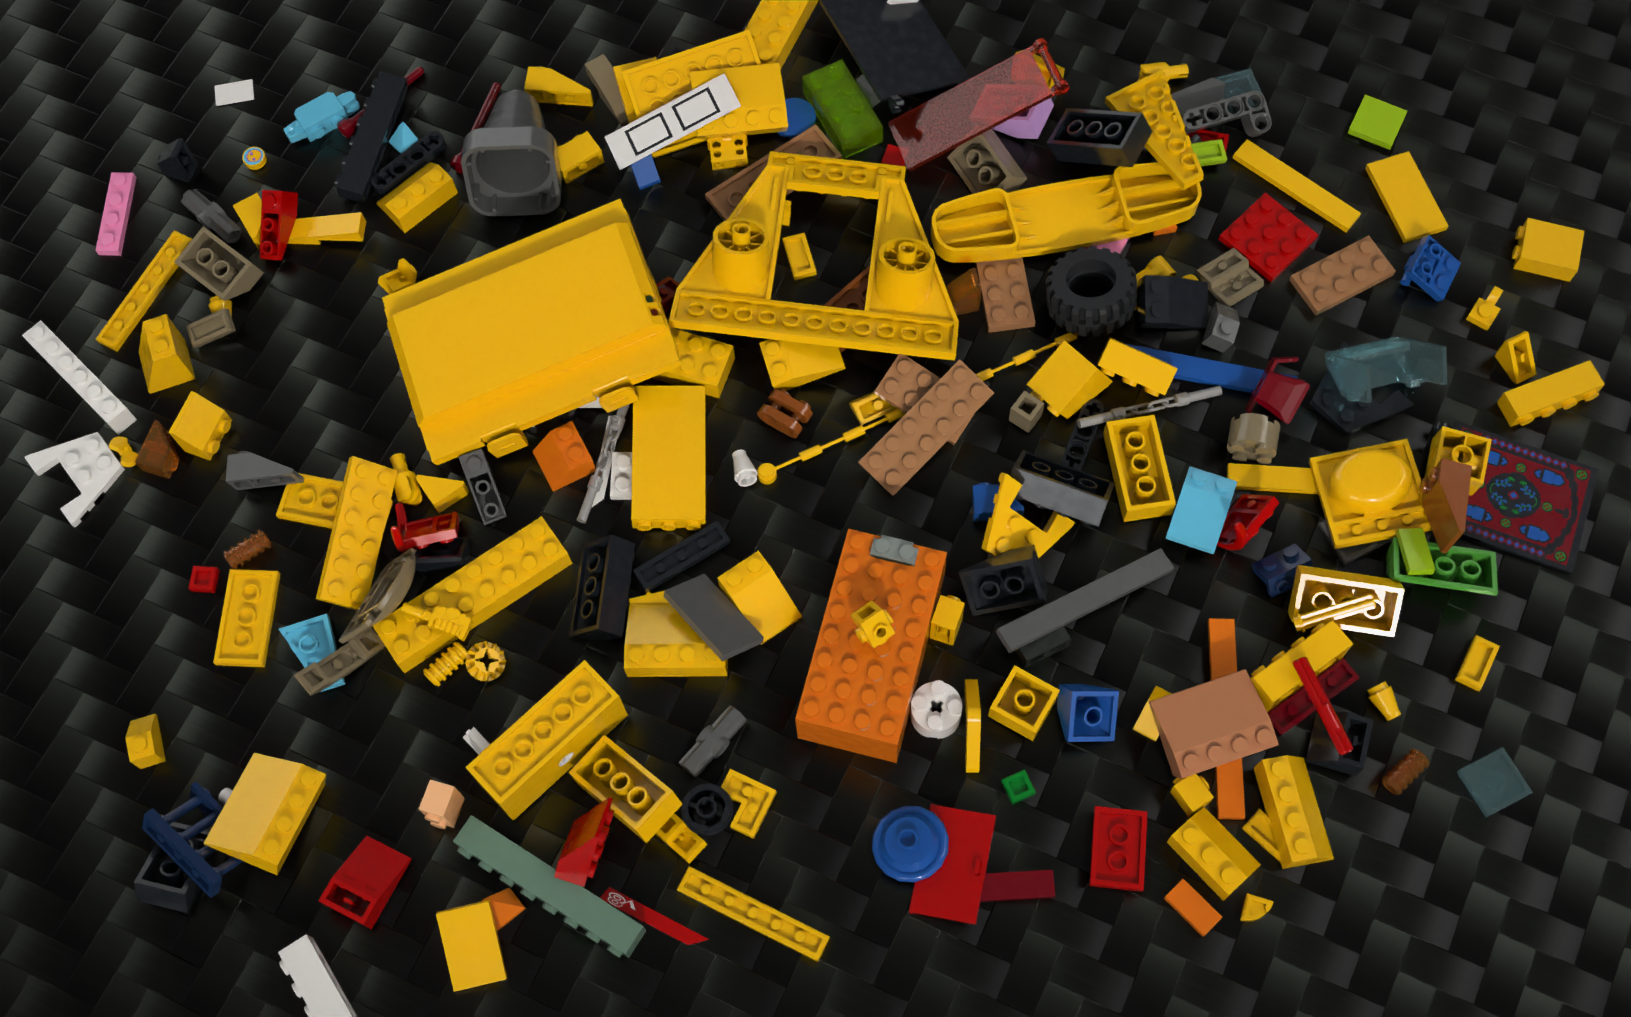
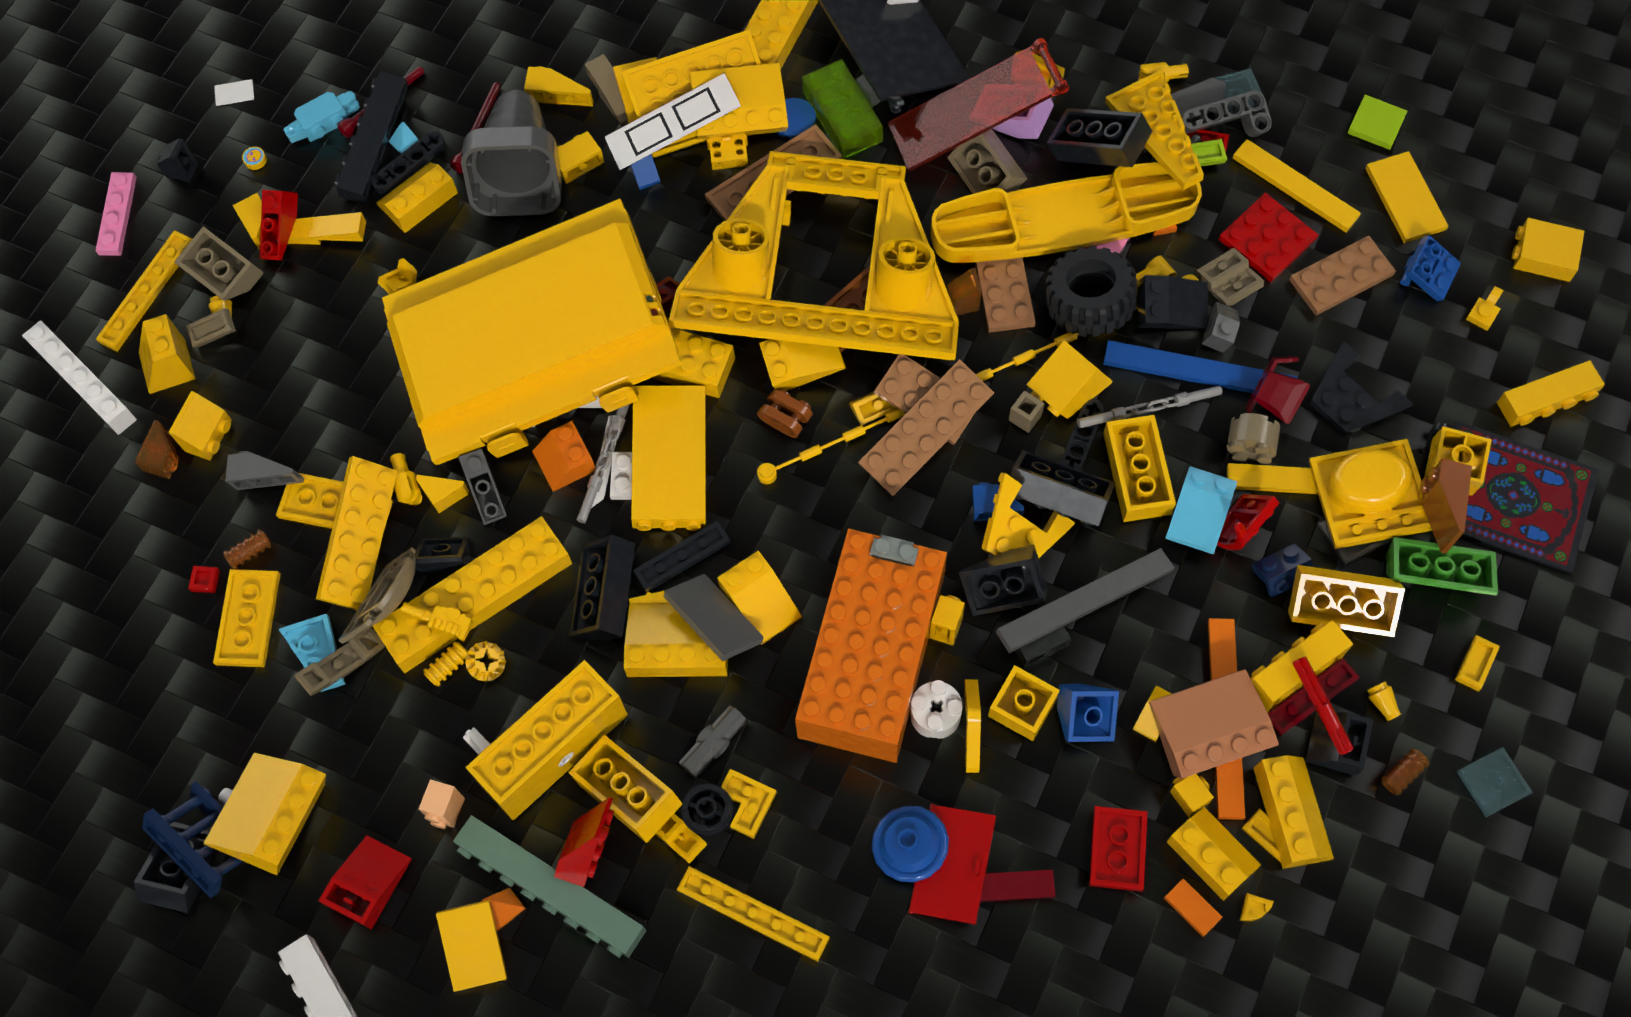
(88, 464): white wing -> none
(121, 445): yellow piece -> none
(145, 742): yellow slope -> none
(211, 216): dark grey piece -> none
(424, 531): red piece -> none
(651, 917): red sticker -> none
(744, 470): white cone -> none
(799, 256): yellow tile -> none
(872, 624): yellow brick -> none
(893, 156): red tile -> none
(1018, 786): green tile -> none
(1136, 367): yellow brick -> none
(1334, 612): yellow axle -> none
(1384, 363): clear light blue windscreen -> none
(1415, 551): lime tile -> none
(1517, 357): yellow slope -> none

